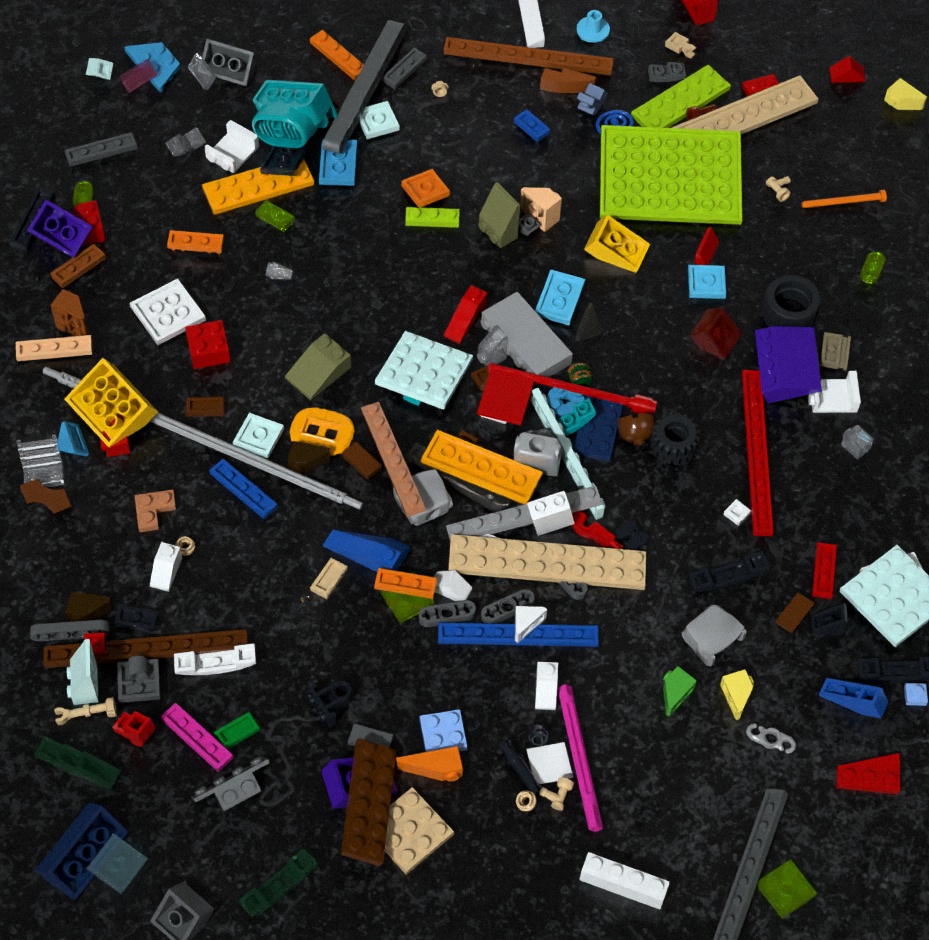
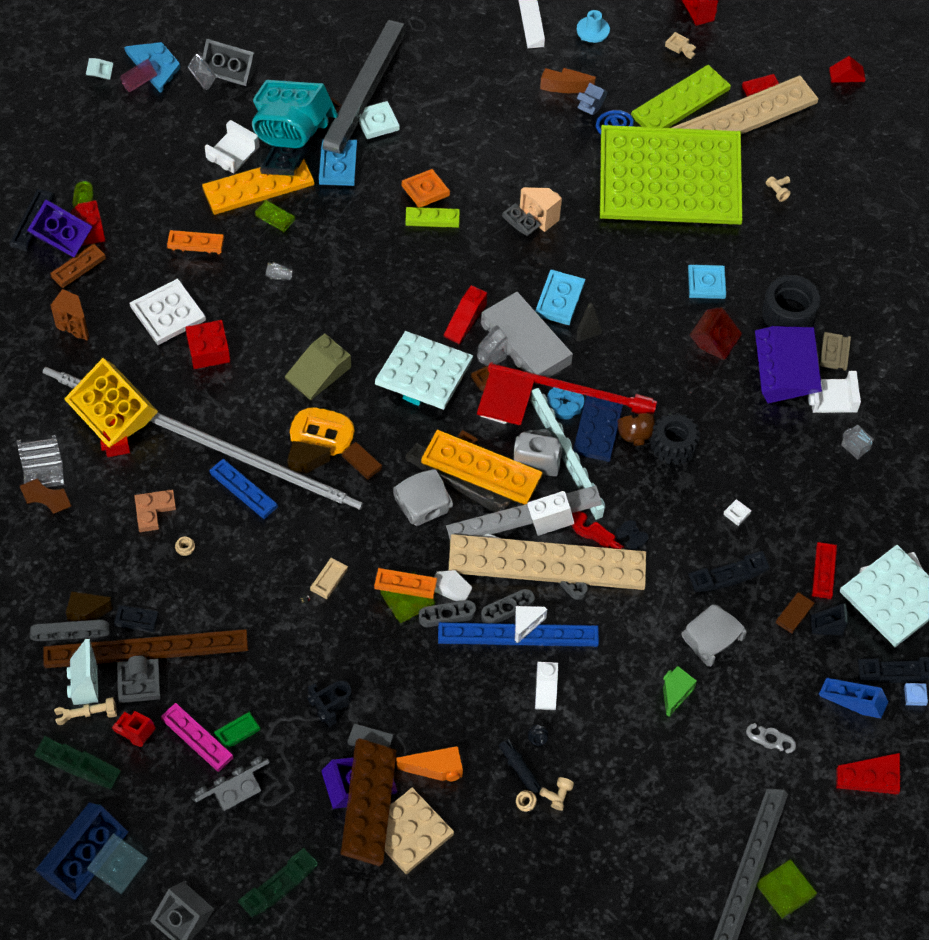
(53, 348): light nougat plate -> none
(71, 439): dark azure slope -> none
(97, 642): red plate -> none
(101, 149): dark grey tile -> none
(165, 566): white slope -> none
(182, 144): clear slope -> none
(205, 406): reddish brown tile -> none
(216, 662): white slope -> none
(258, 435): light aqua plate -> none
(337, 54): orange plate -> none
(368, 550): blue wedge -> none
(393, 459): nougat plate -> none
(404, 68): dark grey tile -> none
(439, 88): tan plate -> none
(443, 731): light blue plate -> none
(500, 216): olive slope -> none
(528, 56): dark orange plate -> none
(532, 125): blue plate -> none
(549, 762): white sticker -> none
(576, 419): teal slope -> none
(580, 374): dark green head -> none
(580, 758): dark pink piece -> none
(616, 244): yellow slope -> none
(624, 880): white brick -> none
(671, 72): dark grey slope -> none
(694, 112): clear red piece -> none
(707, 248): red slope -> none
(737, 690): light yellow slope -> none
(757, 454): red plate -> none
(844, 200): orange bar -> none
(870, 270): clear neon green plate -> none
(904, 96): light yellow slope -> none

